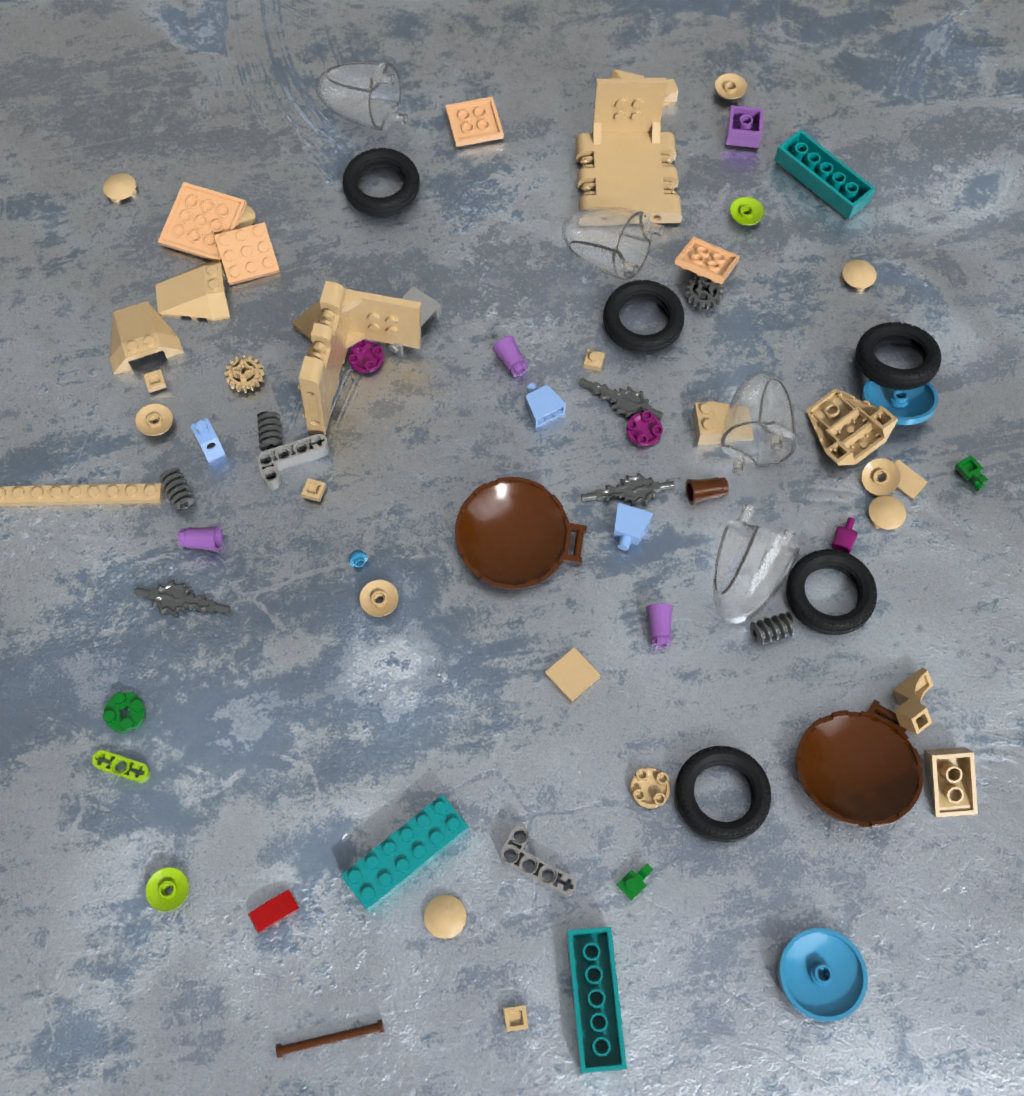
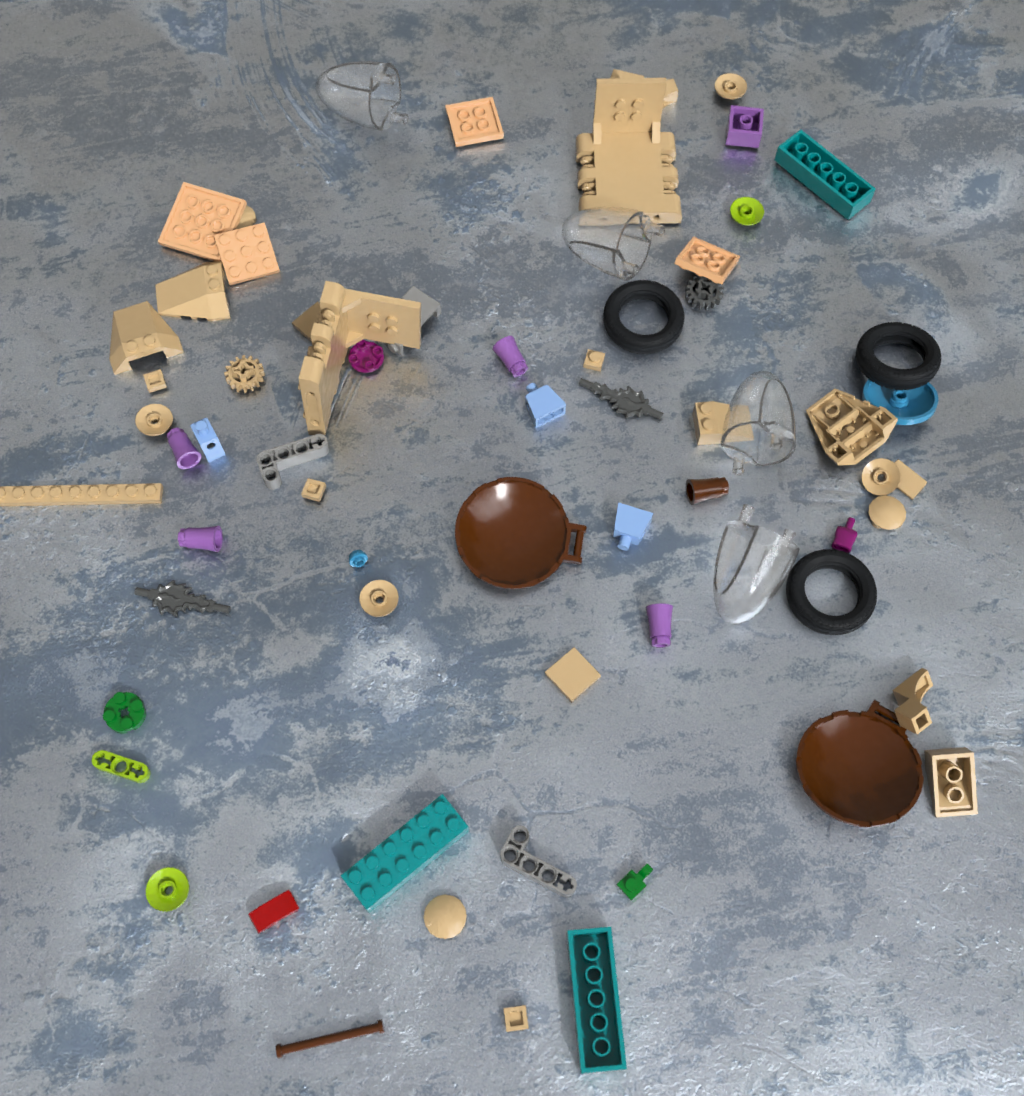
(119, 187): tan dish -> none
(176, 489): dark grey piece -> none
(183, 449): none -> medium lavender plant
(269, 430): dark grey piece -> none
(381, 205): black tyre -> none
(634, 489): dark grey piece -> none
(644, 428): magenta dish -> none
(650, 787): tan dish -> none
(697, 819): black tyre -> none
(772, 627): dark grey piece -> none
(822, 974): dark azure dish -> none
(858, 274): tan dish -> none
(971, 469): green plate -> none

